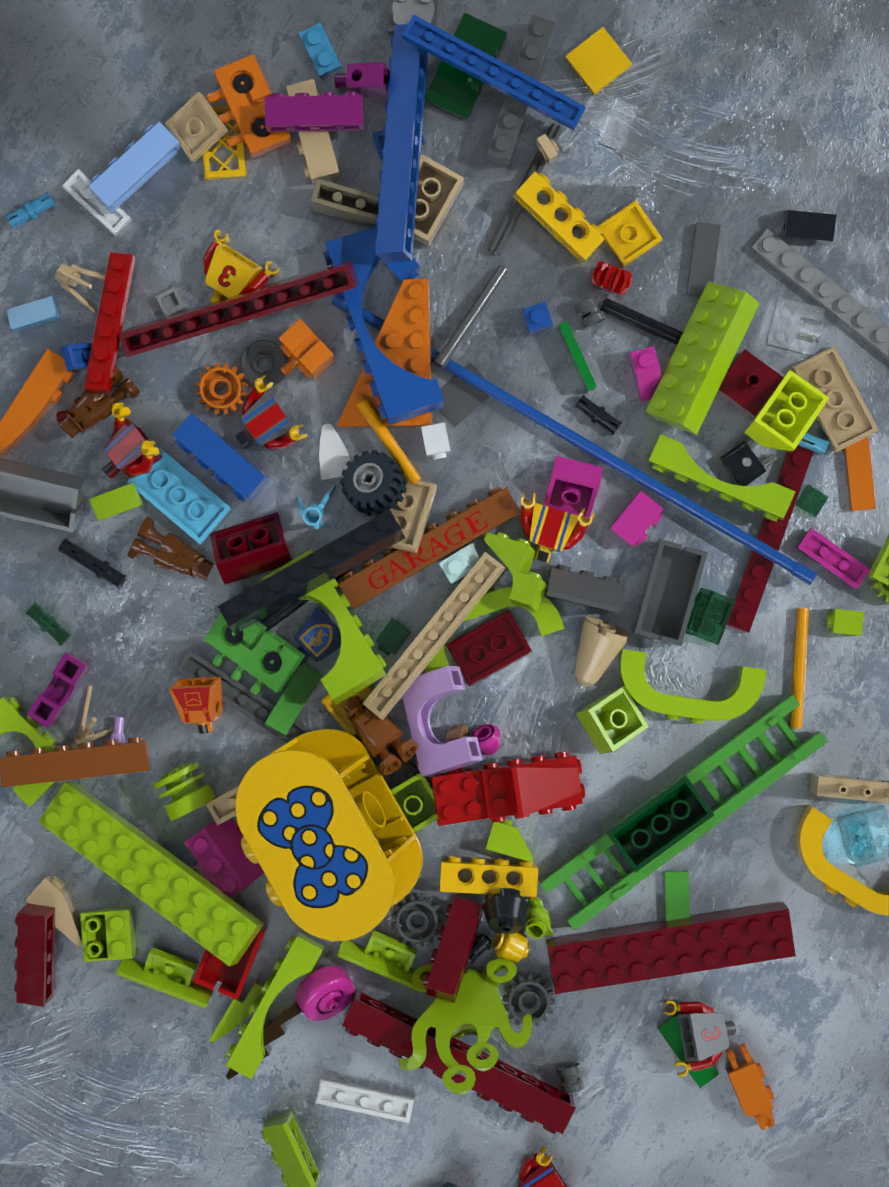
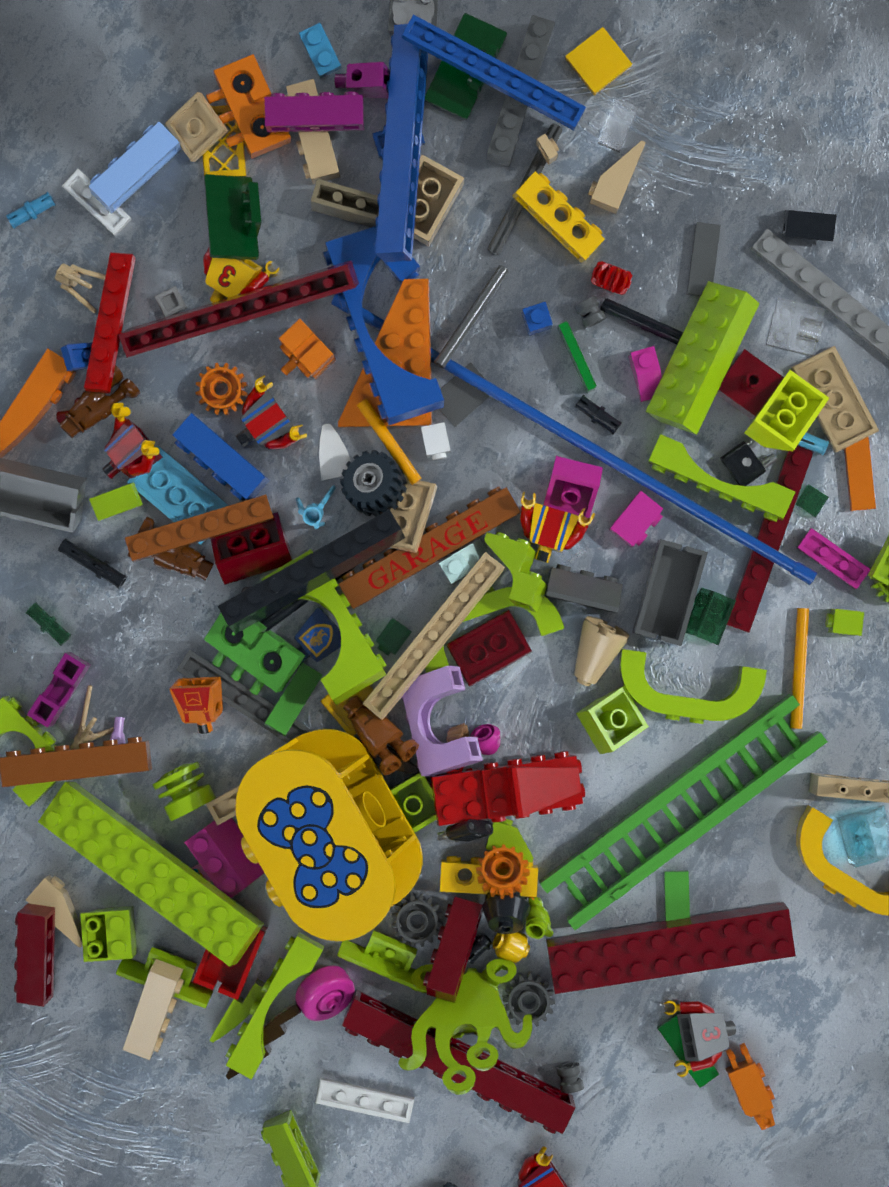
(33, 314): dark azure slope -> none
(153, 1008): none -> tan brick
(199, 528): none -> dark orange brick
(232, 216): none -> dark green bracket
(258, 350): dark grey tile -> none
(467, 831): none -> black piece
(502, 884): none -> orange gear
(614, 182): none -> tan slope
(629, 233): yellow tile -> none
(660, 823): dark green slope -> none

